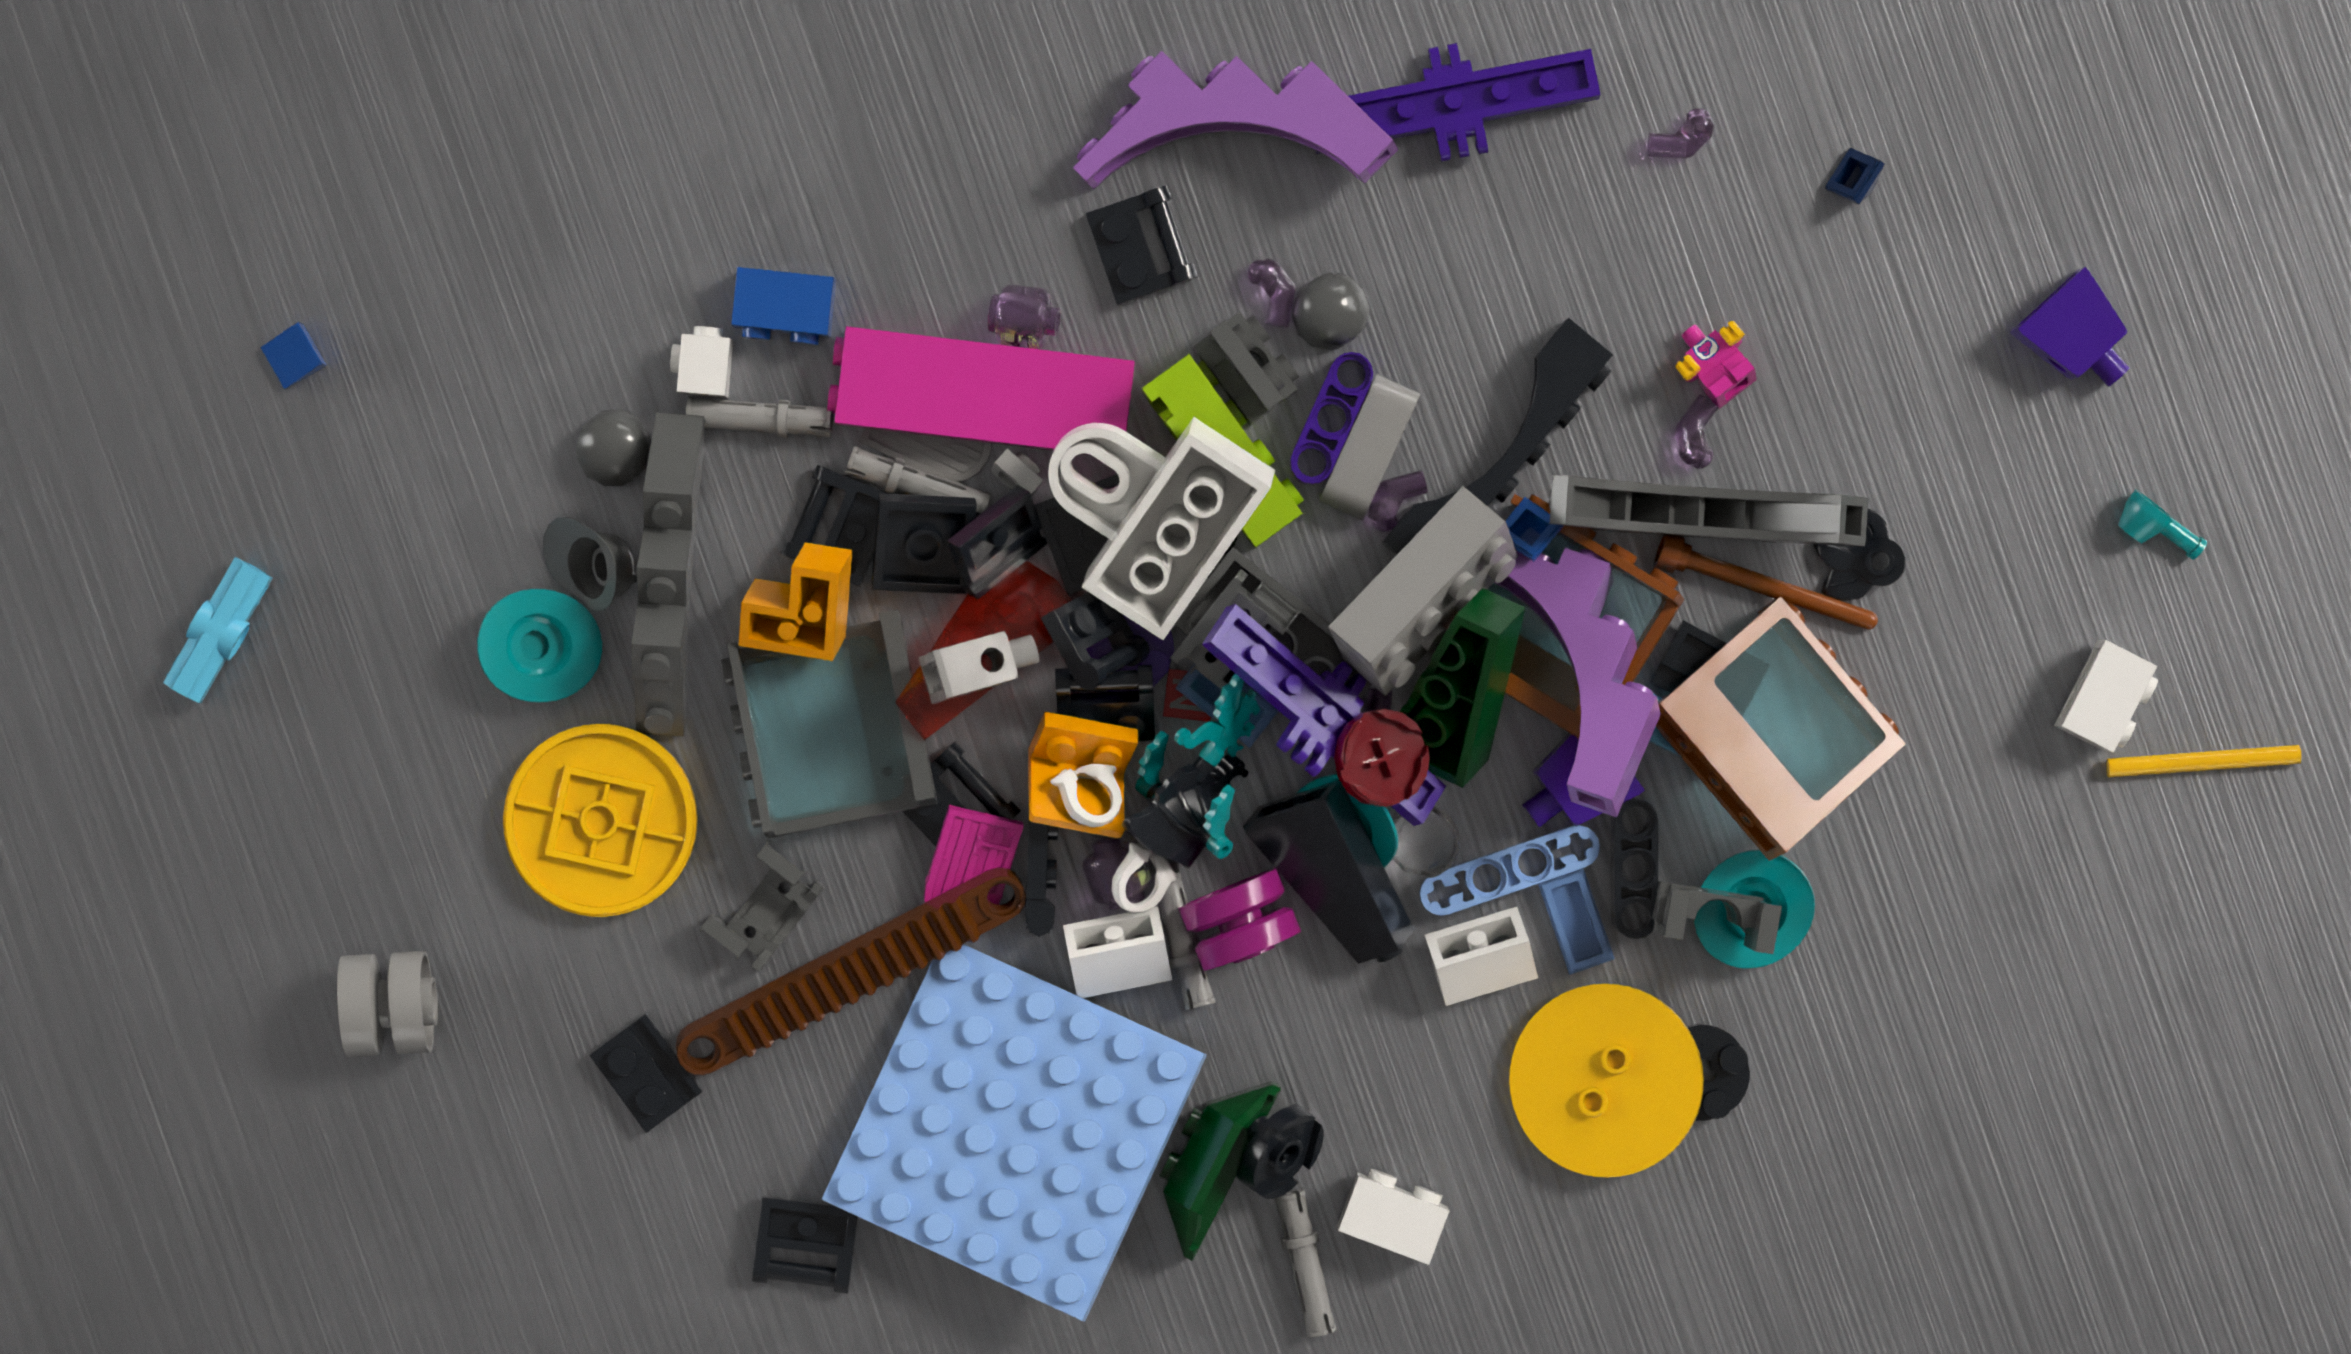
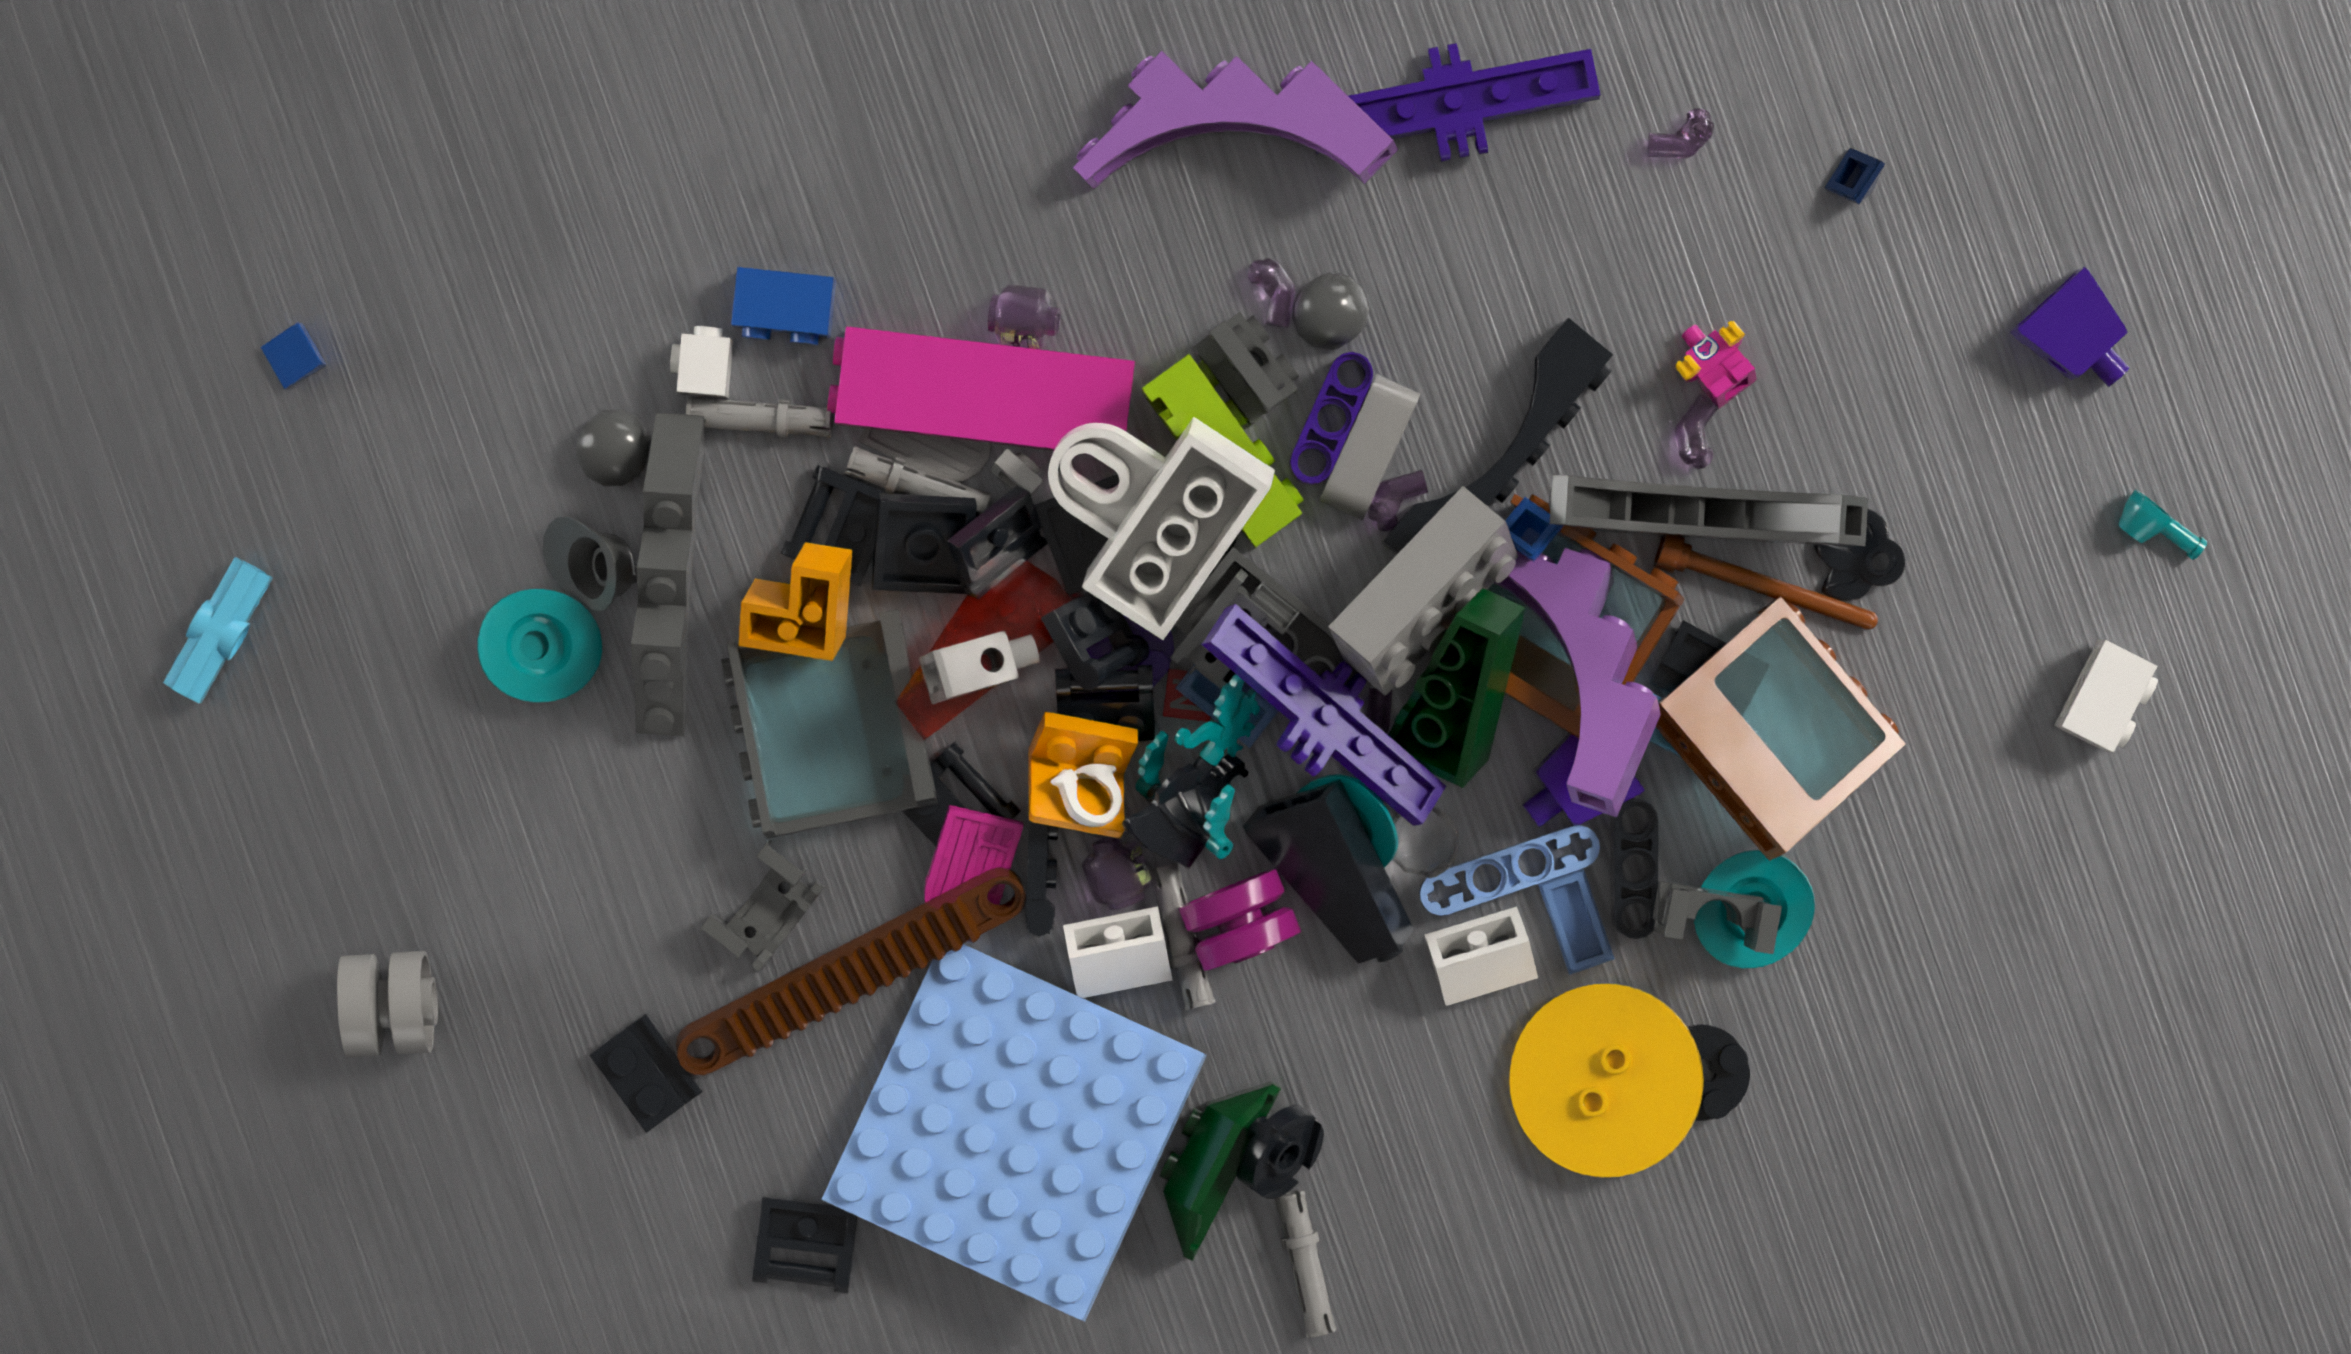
(600, 820): yellow plate -> none
(1126, 250): black plate -> none
(1134, 860): white piece -> none
(1381, 757): dark red tile -> none
(1393, 1216): white brick -> none
(2203, 761): yellow bar -> none

